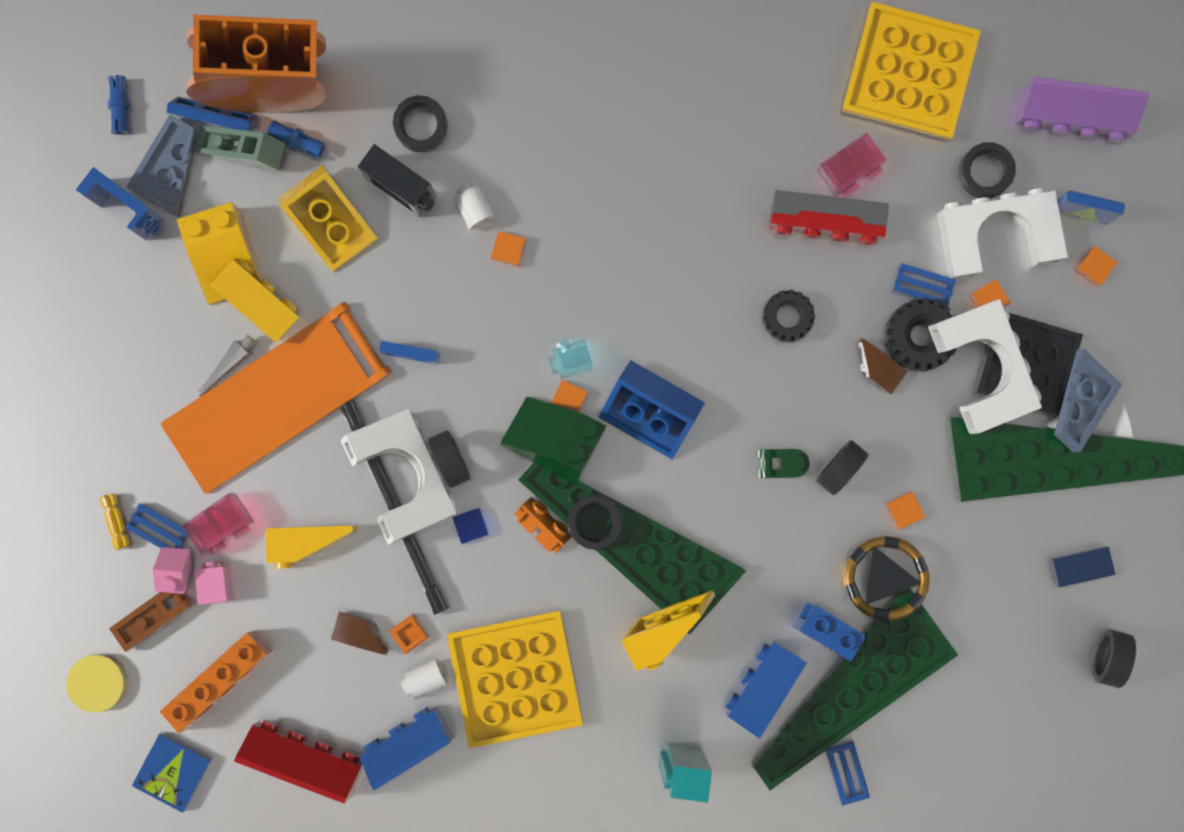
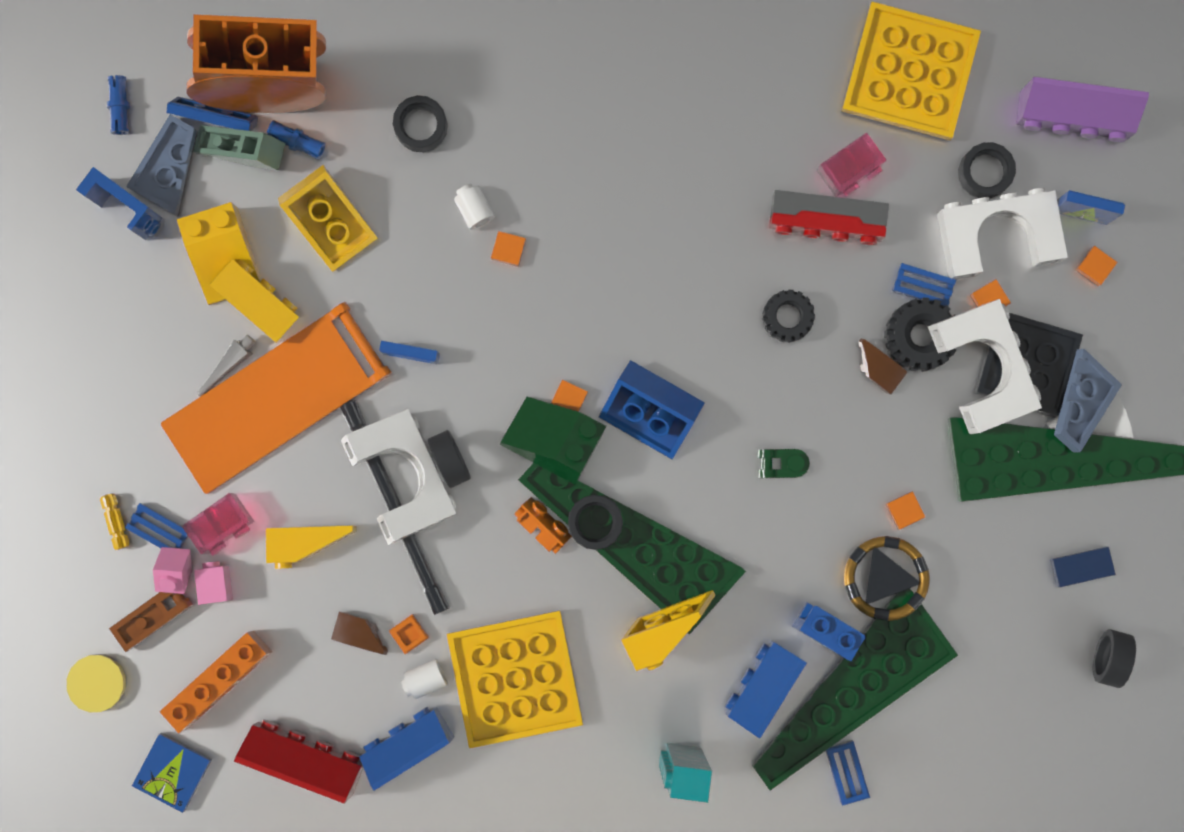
(397, 181): black window -> none
(470, 525): clear blue tile -> none
(570, 358): clear light blue brick -> none
(842, 467): black tyre -> none

